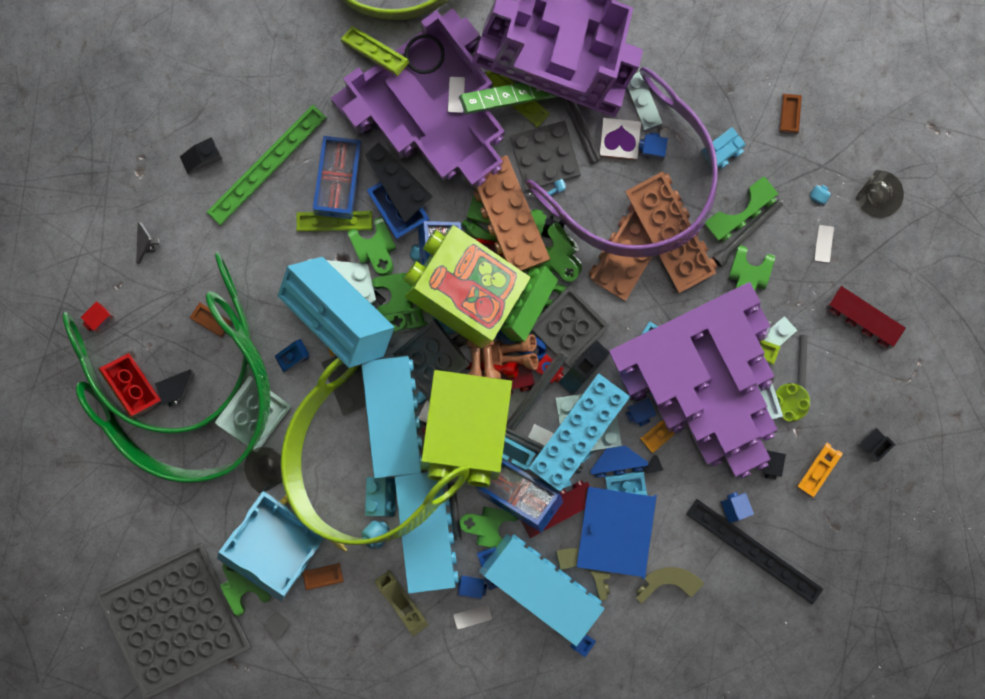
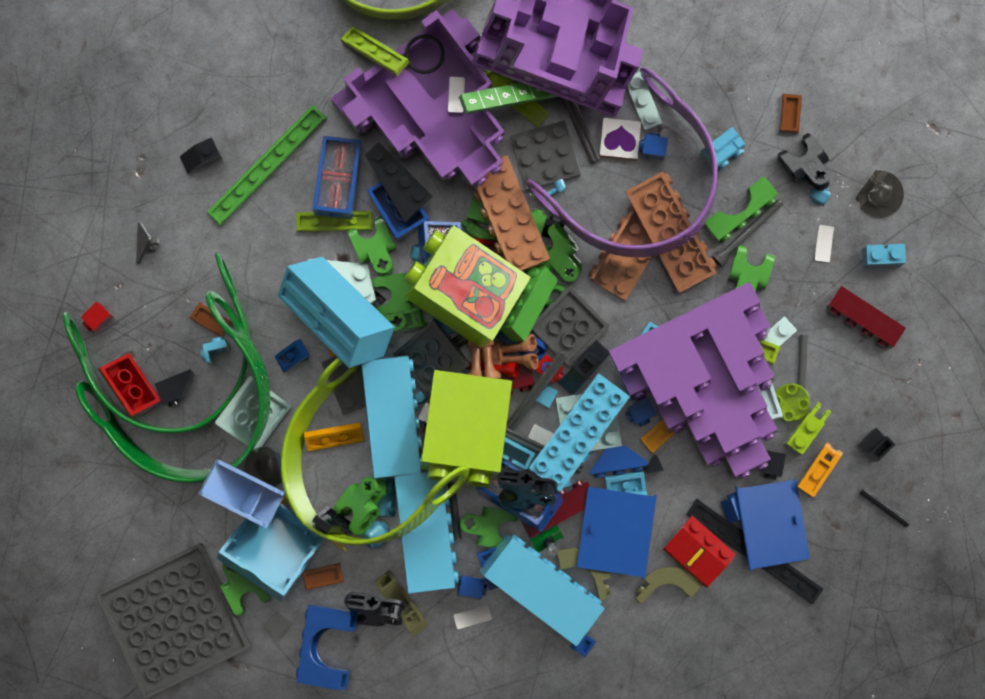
(216, 346): none -> medium azure bracket
(241, 493): none -> light blue ladder
(311, 668): none -> blue arch
(330, 522): none -> black wing
(334, 436): none -> light orange plate
(362, 501): none -> bright green piece
(373, 610): none -> black piece
(524, 490): none -> black piece
(547, 396): none -> medium azure tile
(548, 539): none -> green piece
(699, 551): none -> red slope
(772, 524): none -> blue piece
(806, 430): none -> lime hinge
(808, 166): none -> piece
(884, 256): none -> medium azure piece
(885, 507): none -> black bar

